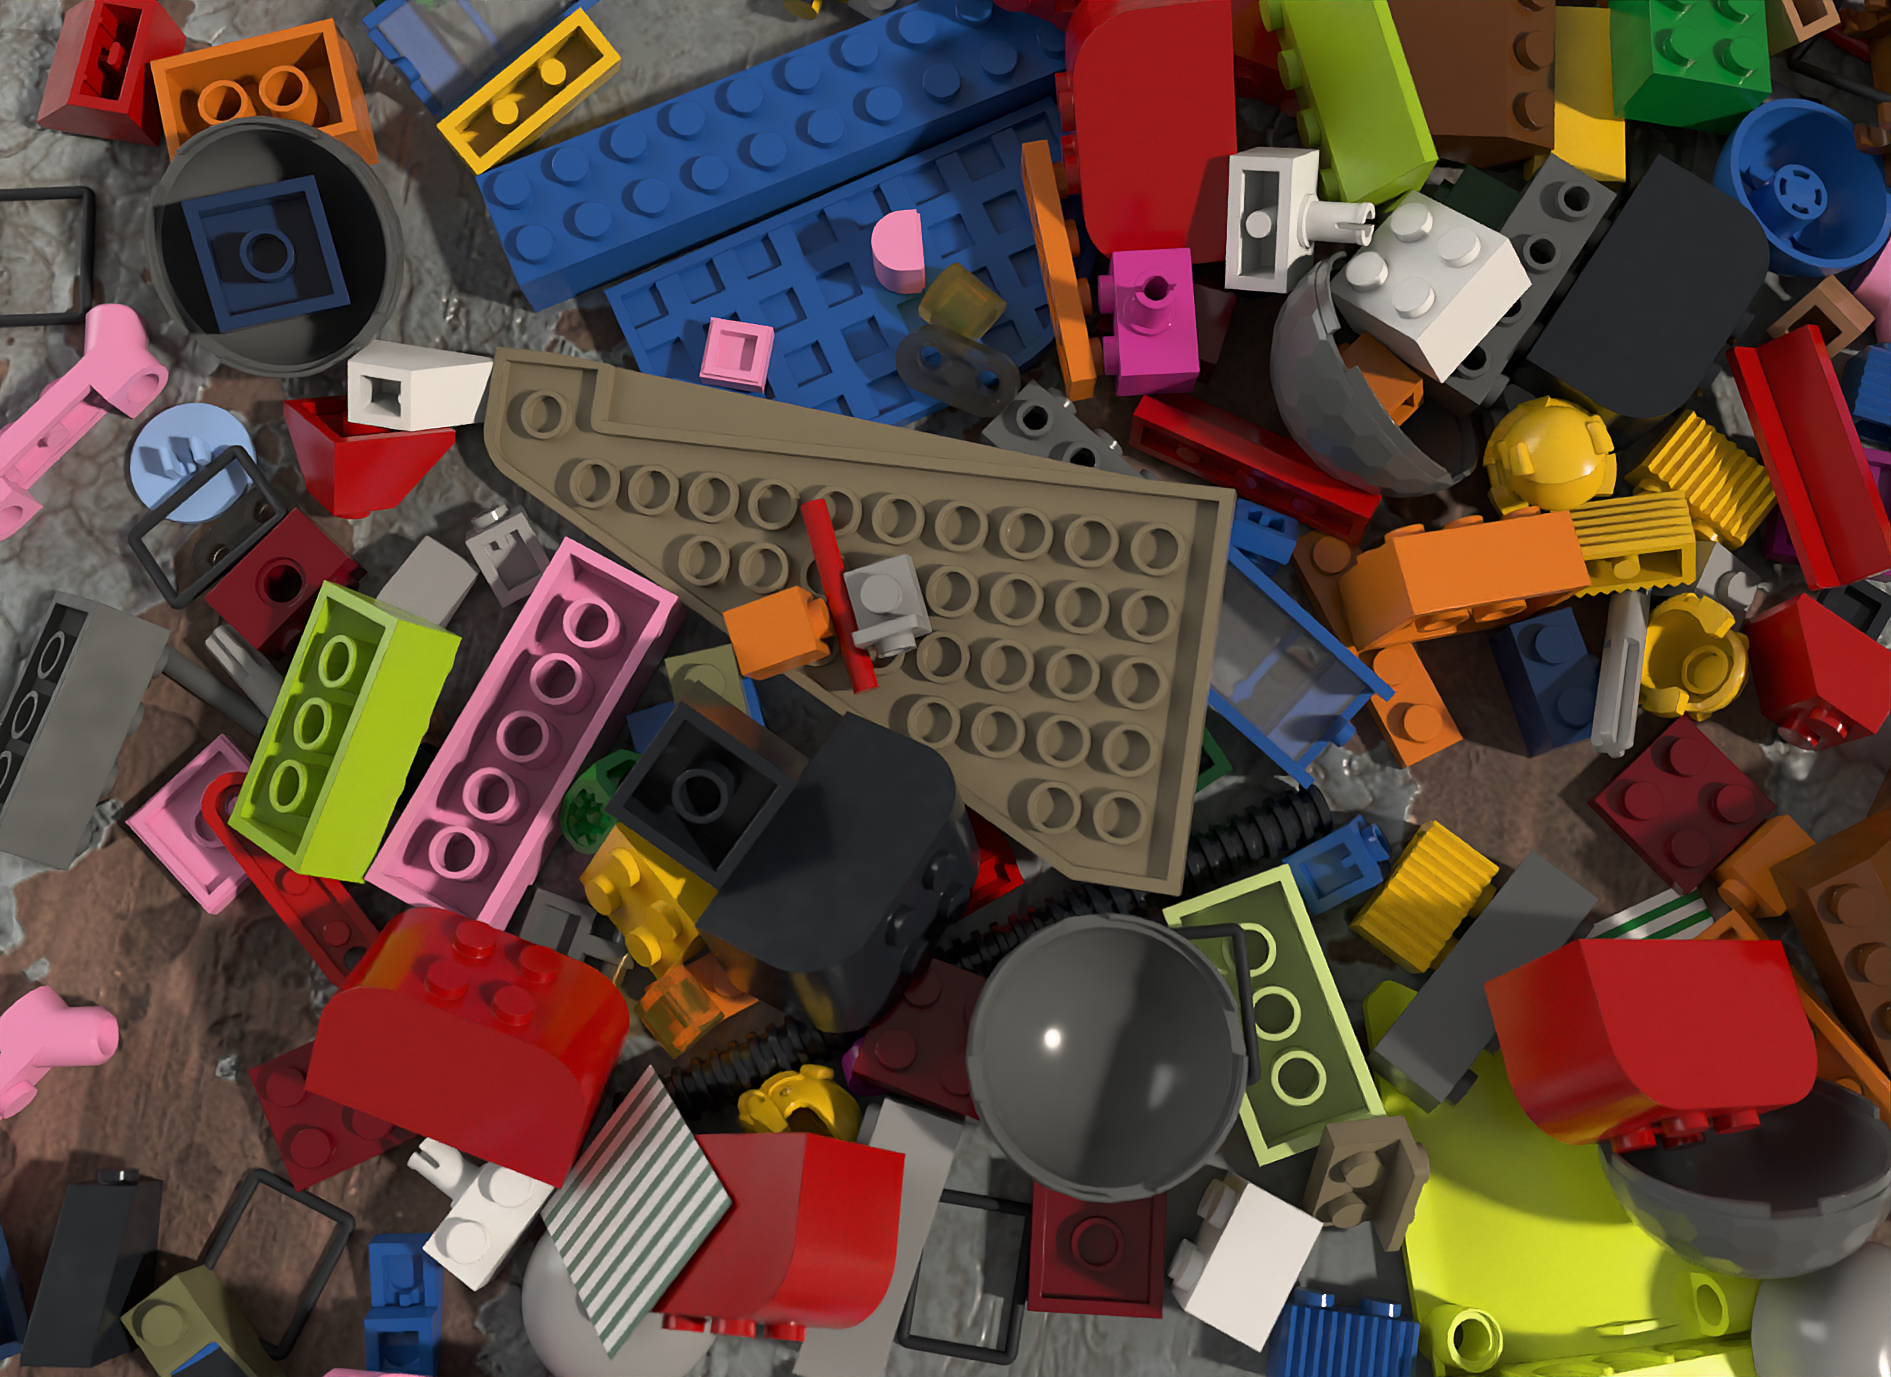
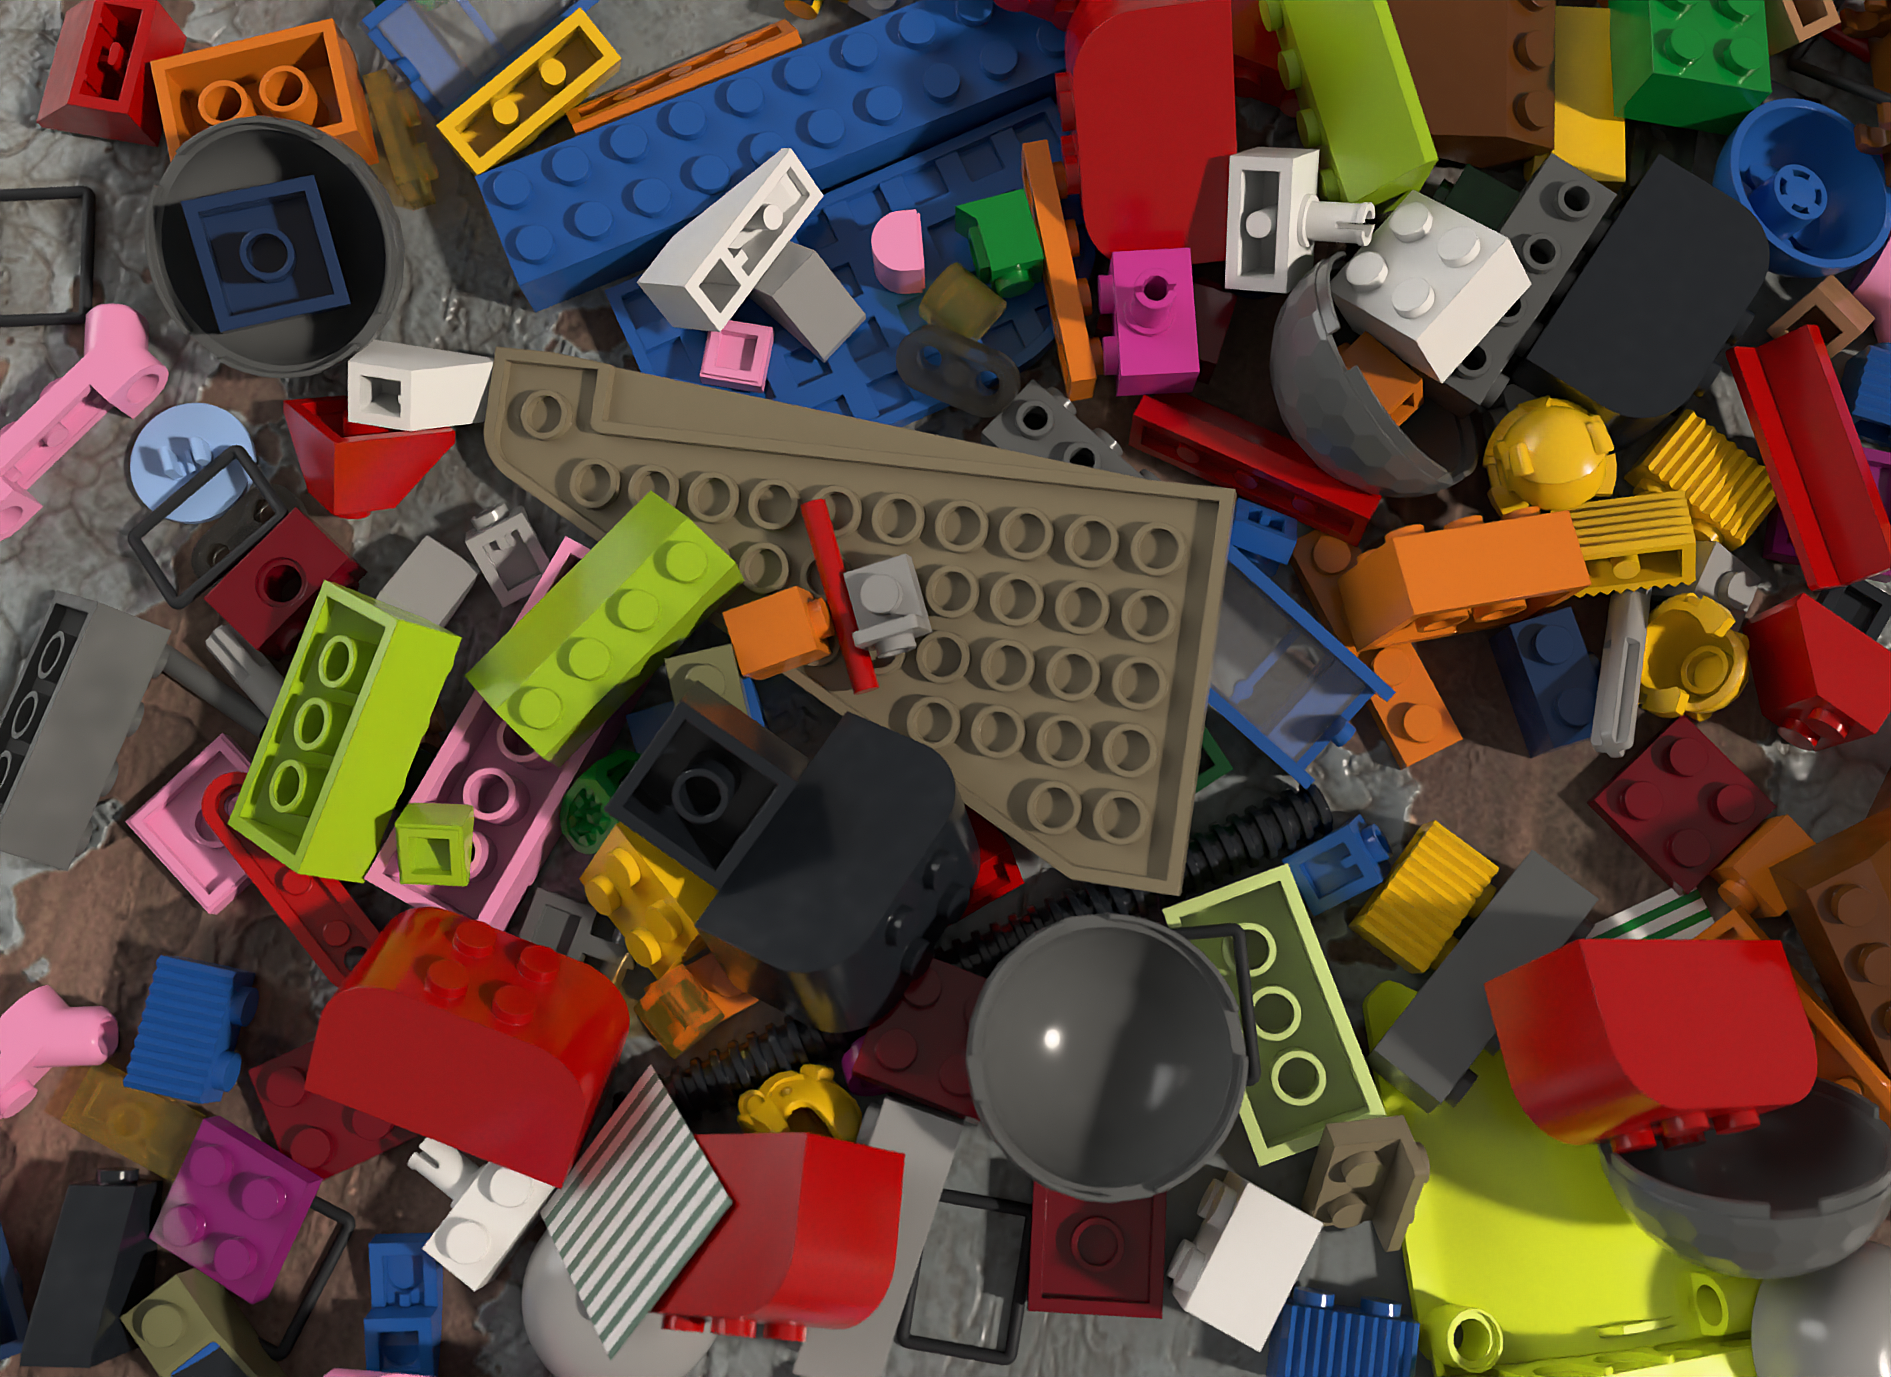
(133, 1122): none -> clear yellow plate
(191, 1030): none -> blue brick
(235, 1208): none -> magenta plate
(396, 116): none -> clear yellow plate
(435, 844): none -> lime slope
(605, 628): none -> lime slope
(687, 76): none -> orange plate
(730, 245): none -> white slope
(808, 300): none -> light grey slope
(1002, 242): none -> green window

